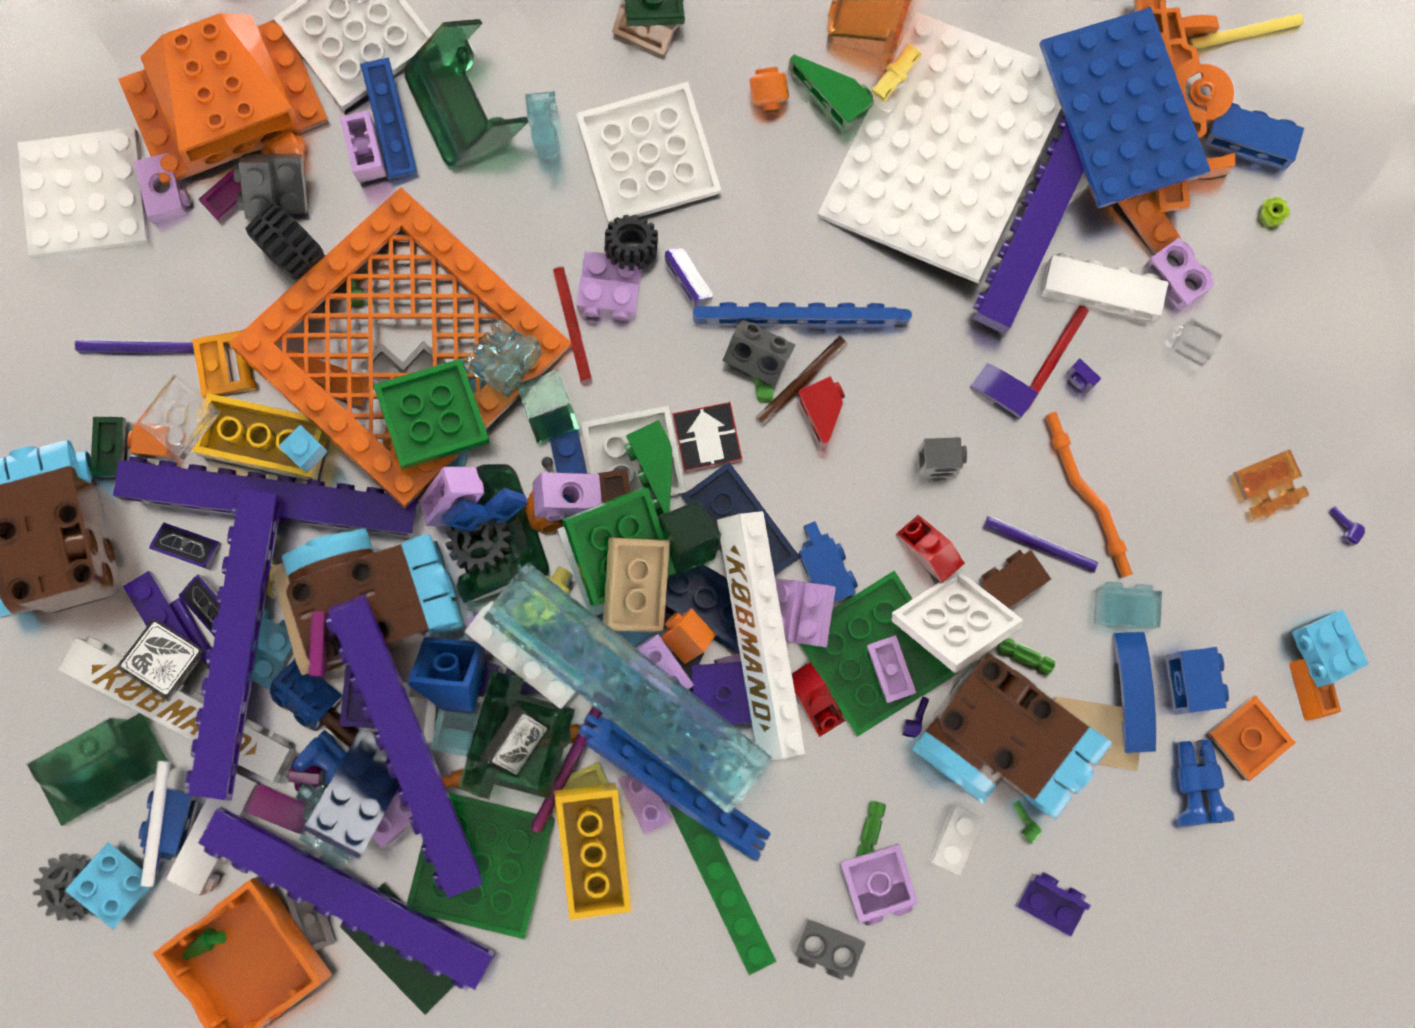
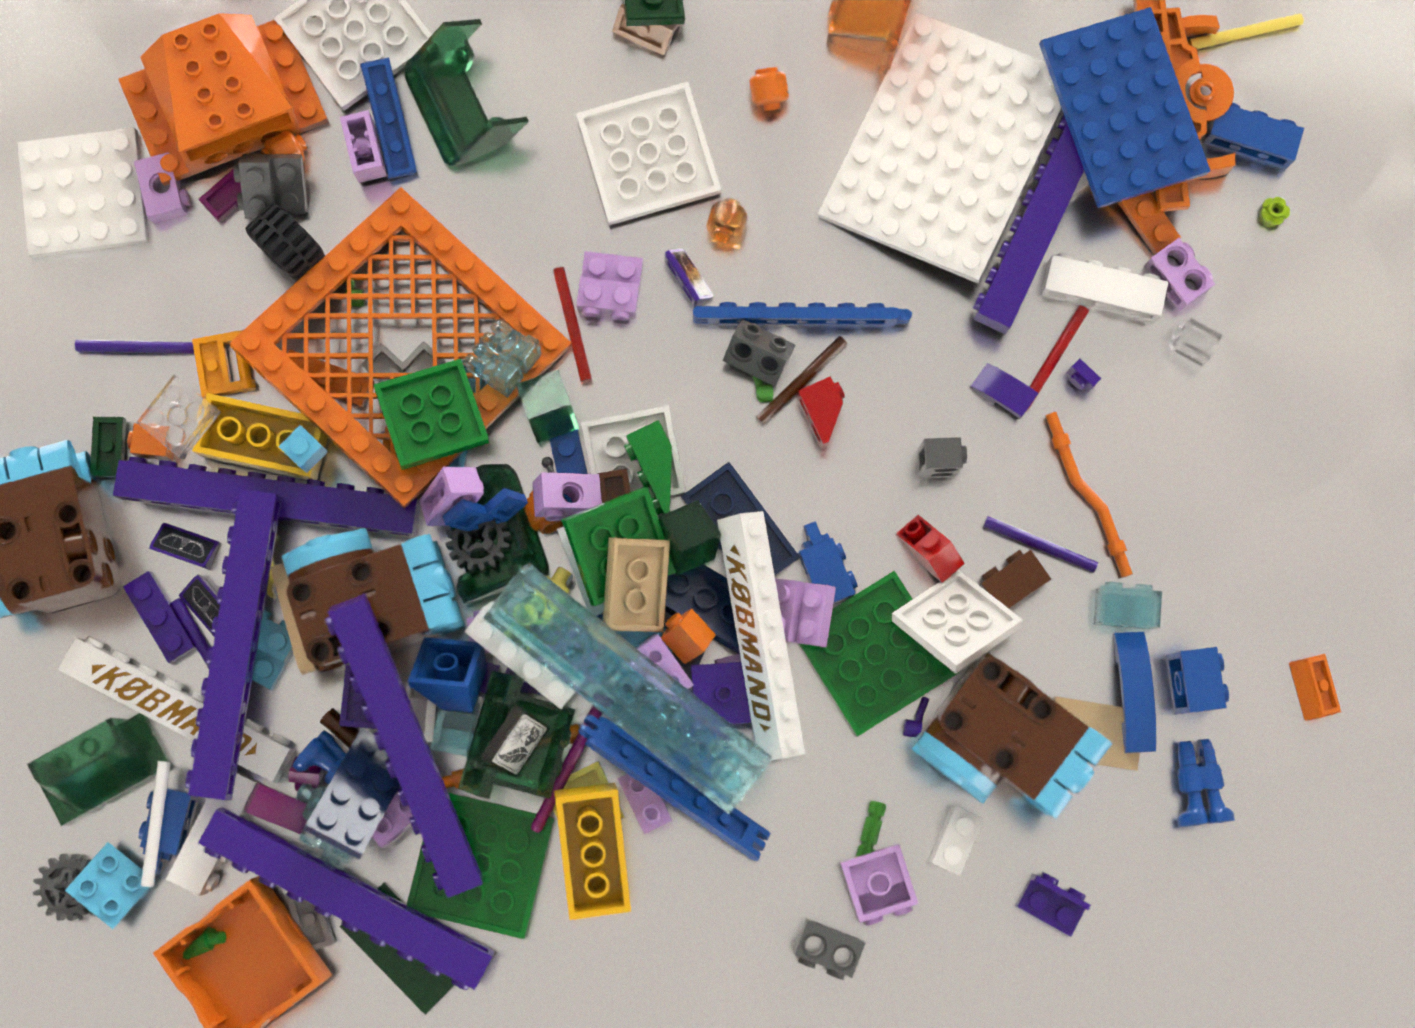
(160, 659): tile -> none
(303, 695): blue bracket -> none
(318, 644): magenta tile -> none
(541, 111): clear light blue legs -> none
(631, 255): black tyre -> none
(707, 437): tile -> none
(725, 893): green plate -> none
(726, 221): none -> clear orange head
(816, 700): red slope -> none
(837, 93): green slope -> none
(891, 669): lavender plate -> none
(896, 72): light yellow pin -> none
(1026, 656): bright green axle -> none
(1032, 830): bright green hand -> none
(1251, 738): orange plate -> none
(1267, 475): clear orange plate -> none
(1330, 648): medium azure plate -> none
(1355, 530): dark purple hand -> none

